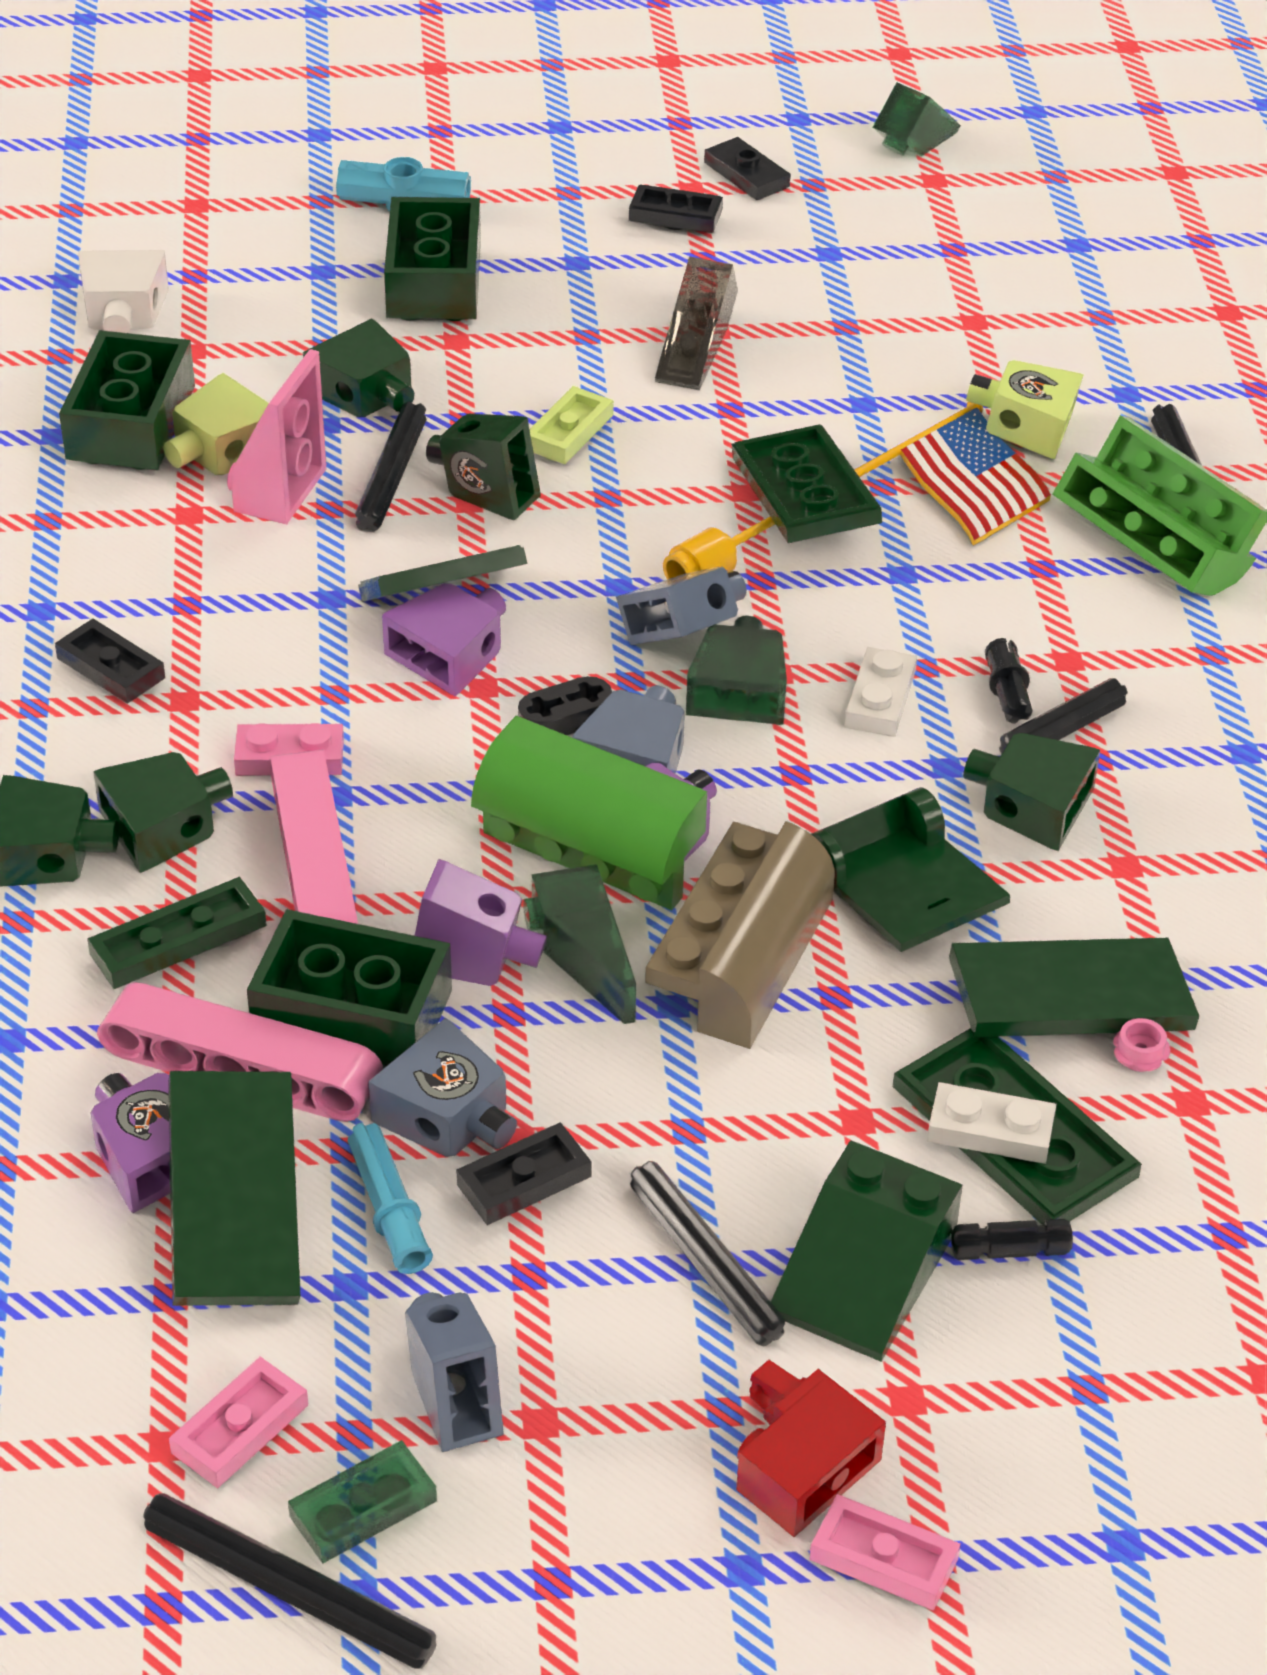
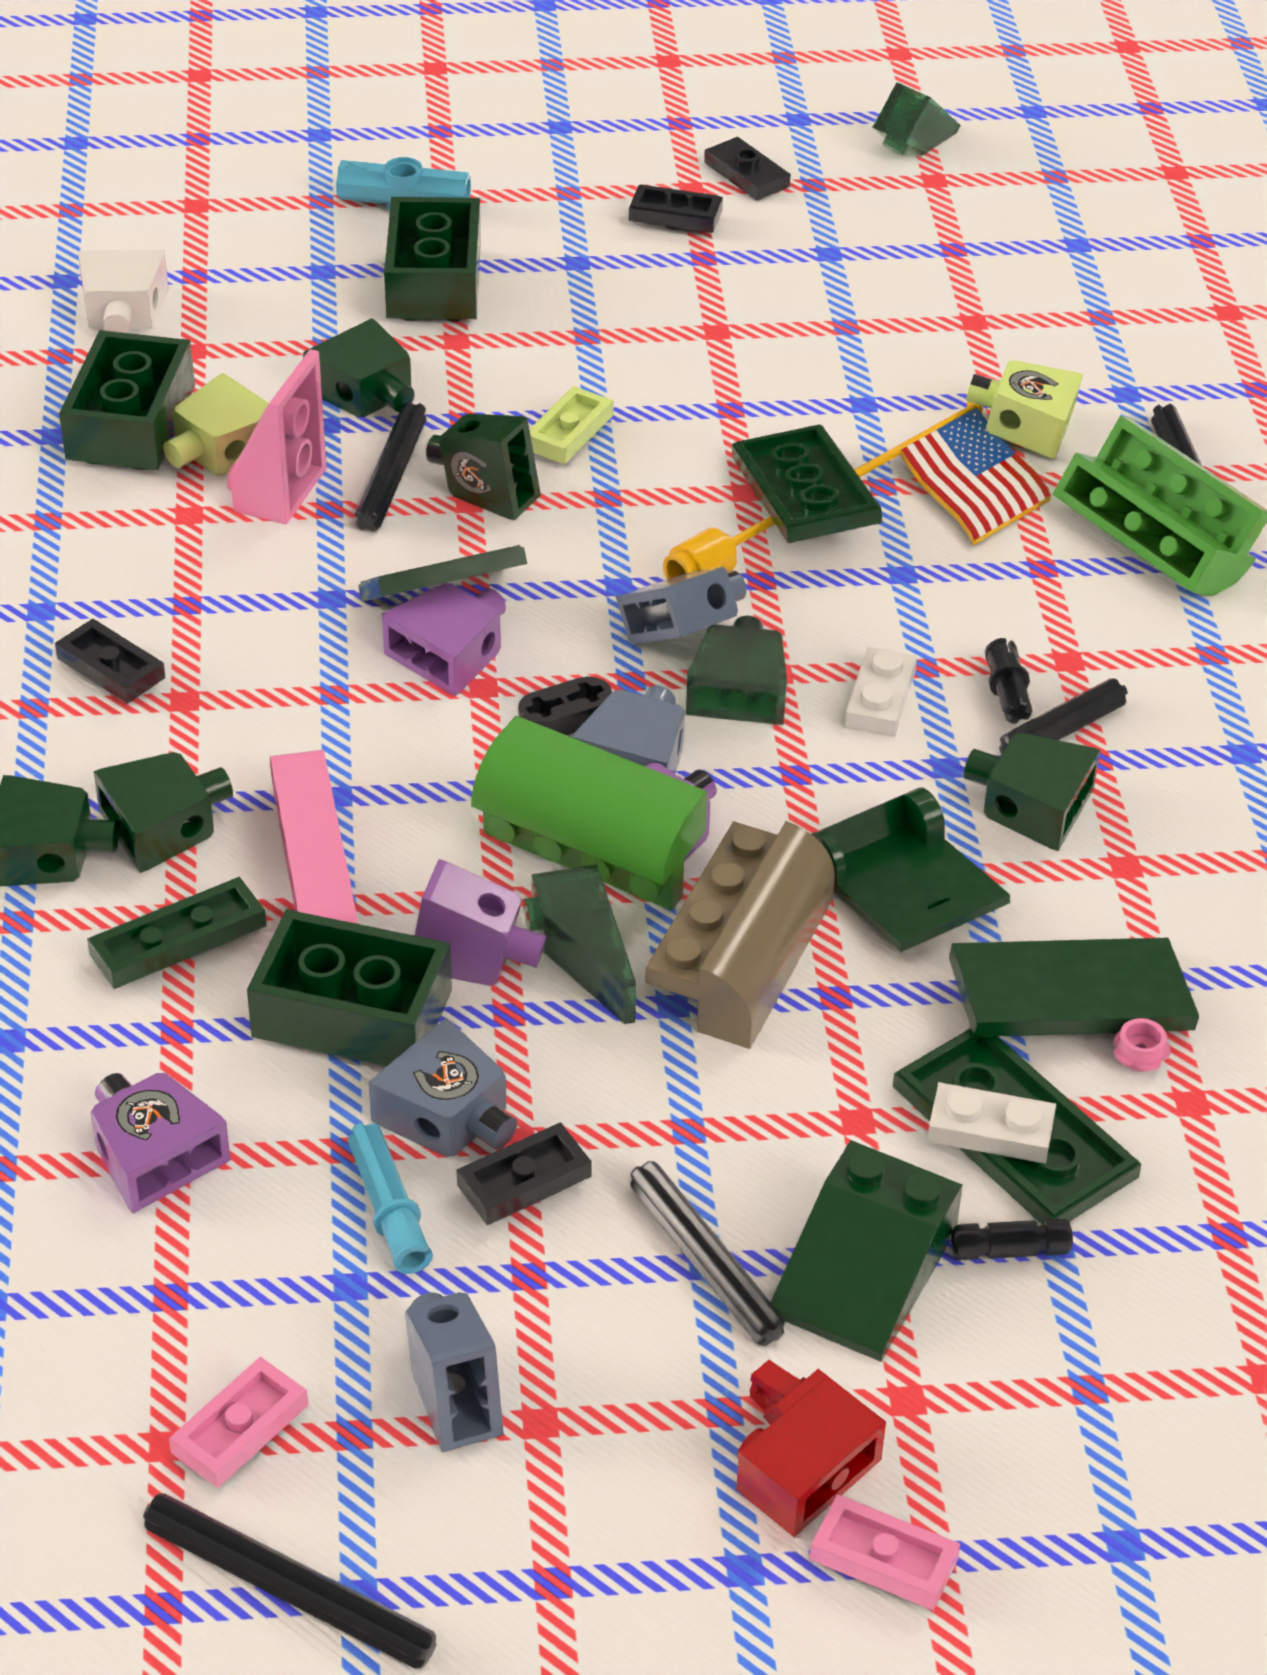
(198, 1035): bright pink beam -> none
(233, 1189): dark green tile -> none
(260, 741): bright pink plate -> none
(362, 1501): clear green plate -> none
(697, 323): clear smoke slope -> none

